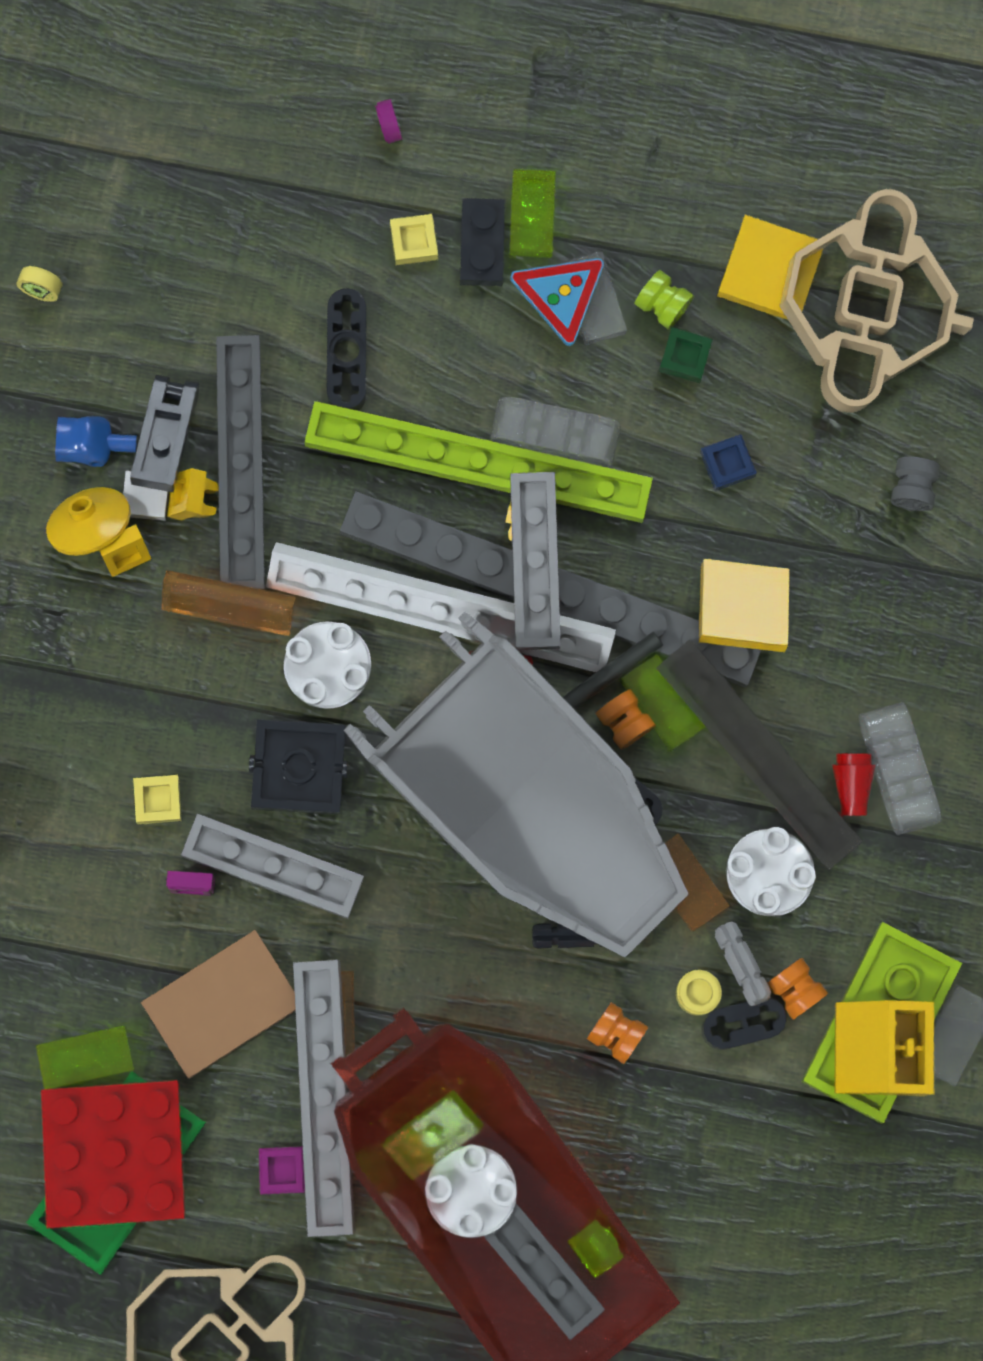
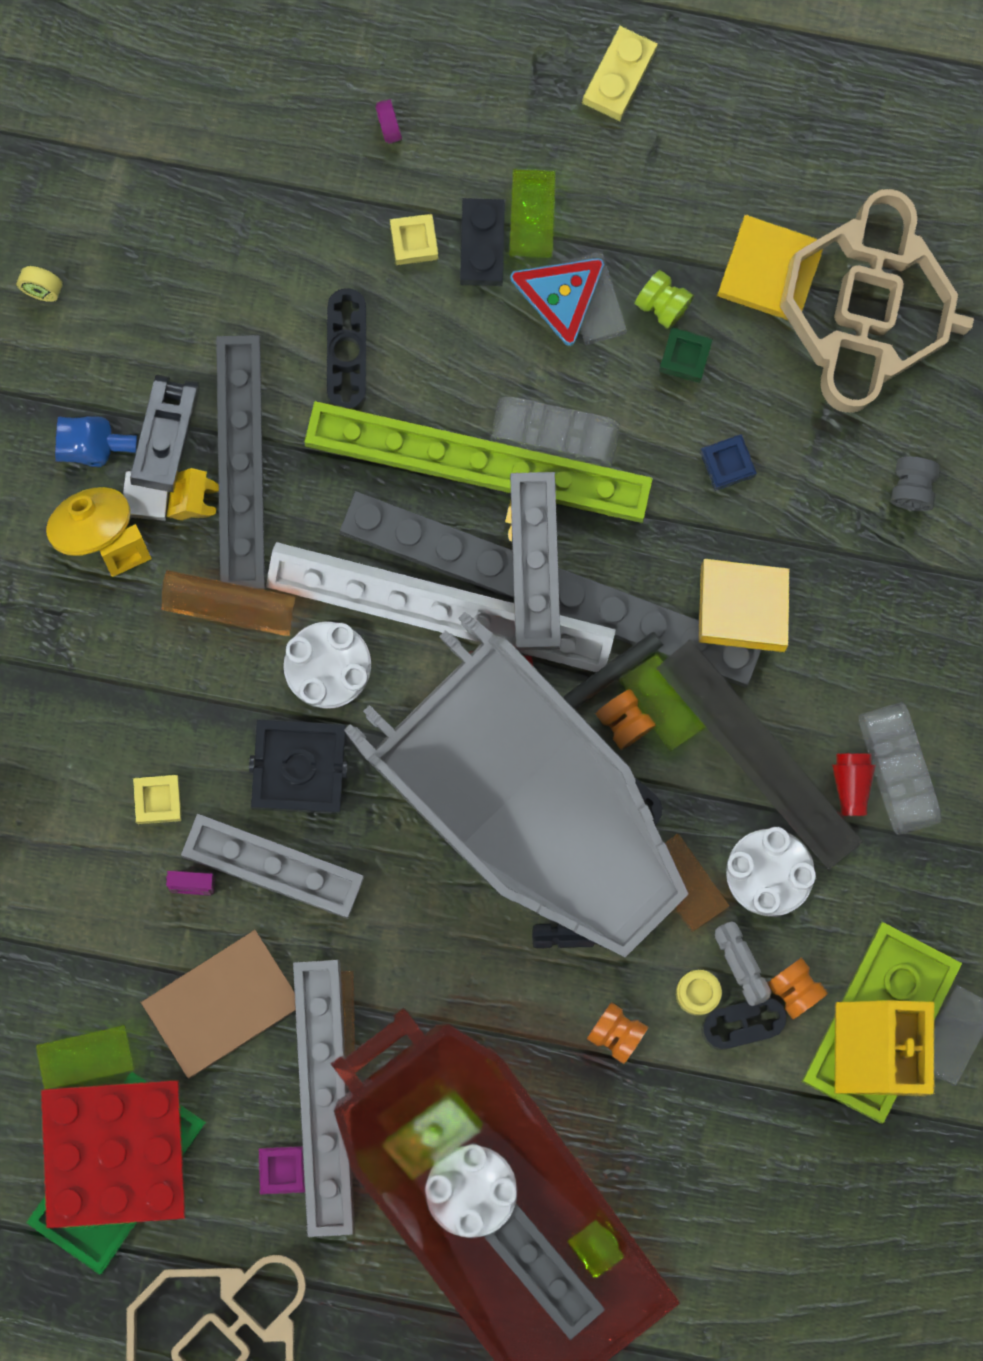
(619, 73): none -> light yellow plate

